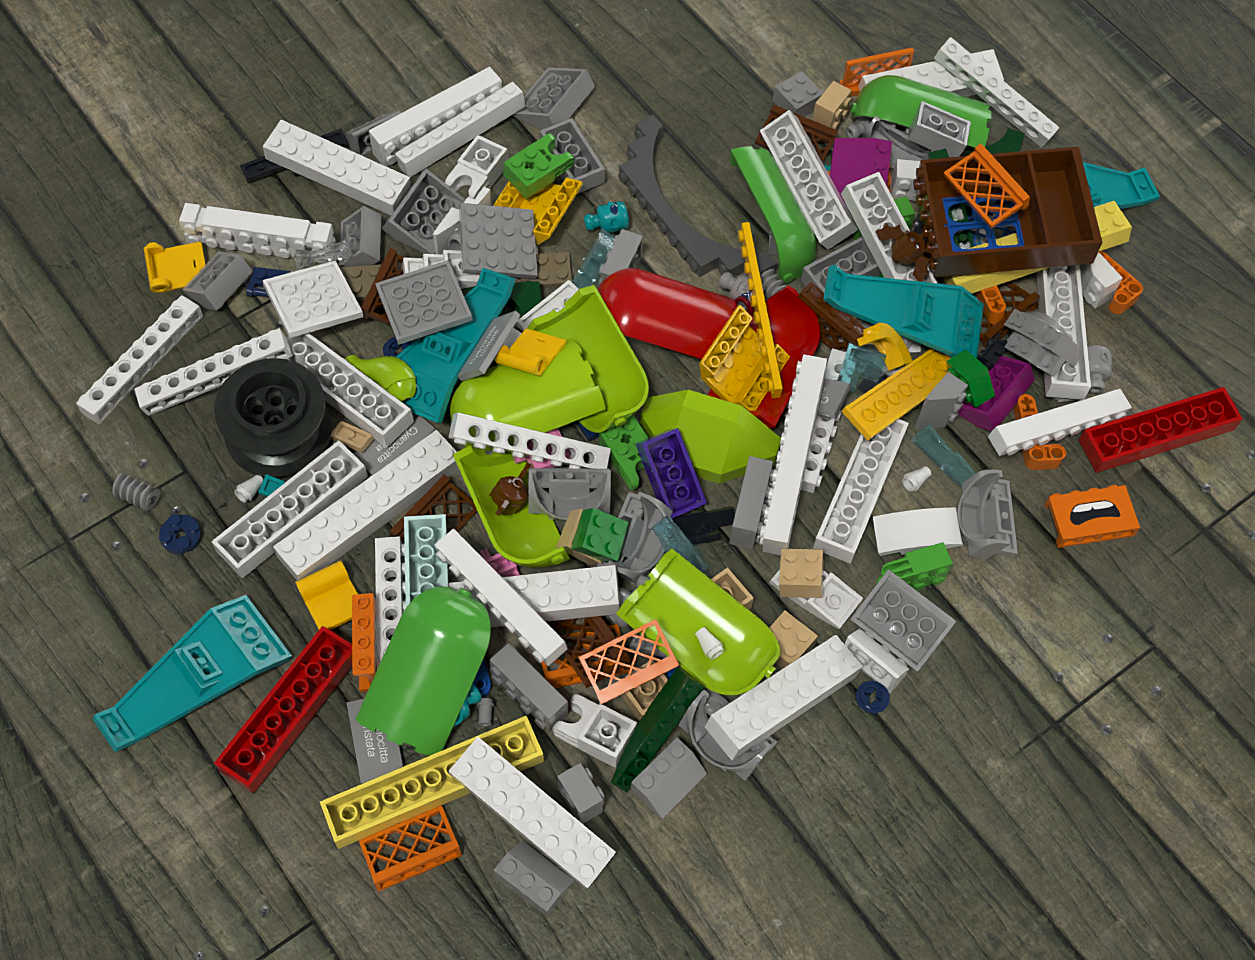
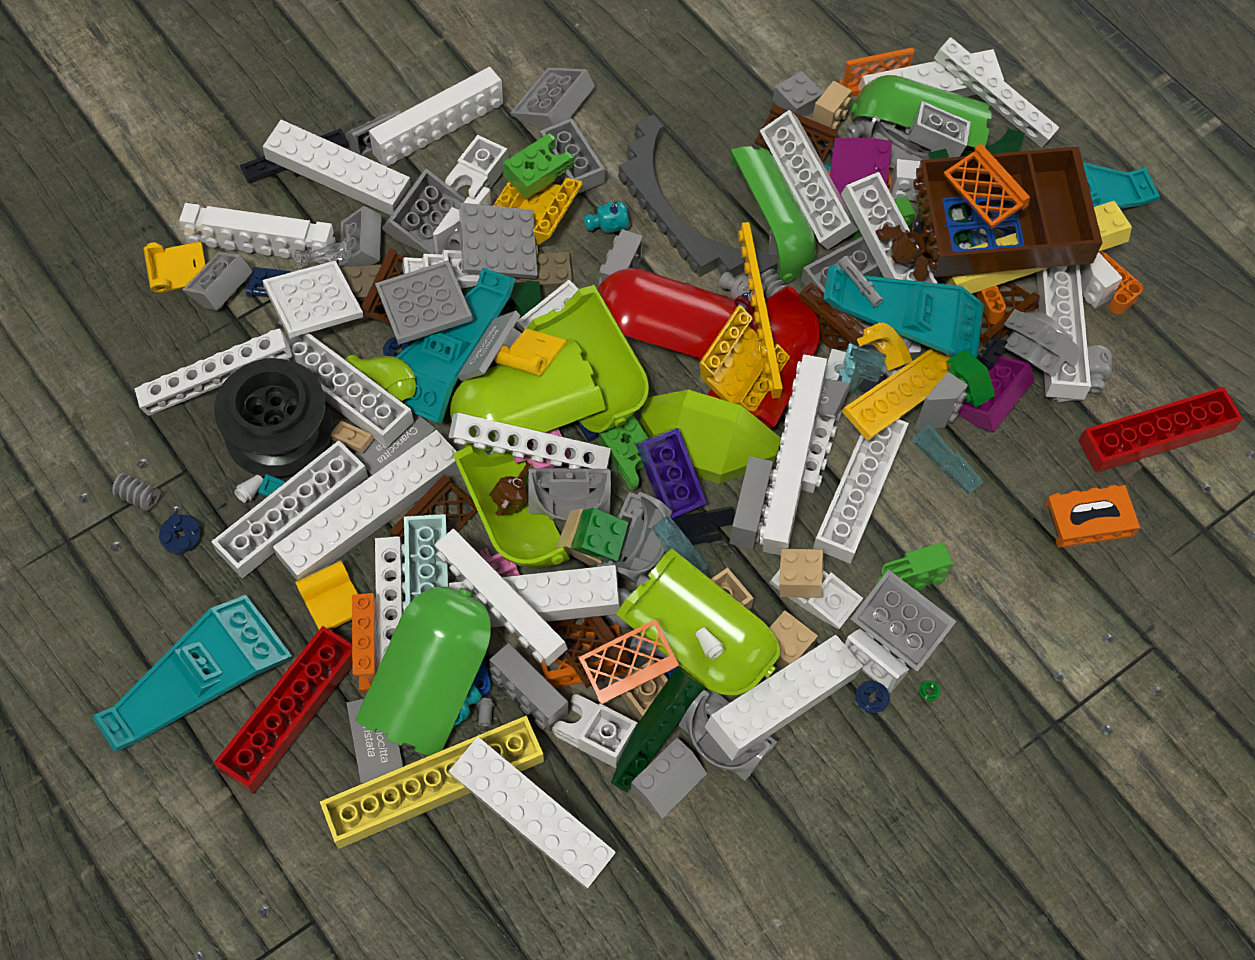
(138, 368): white brick -> none
(412, 865): orange fence -> none
(460, 129): white brick -> none
(533, 877): light grey slope -> none
(580, 793): light grey brick -> none
(593, 260): clear light blue slope -> none
(866, 288): none -> light grey pin
(913, 480): white cone -> none
(916, 529): white slope -> none
(933, 687): none -> green plate
(990, 523): light grey piece -> none
(1043, 452): orange beam -> none
(1059, 422): white brick -> none

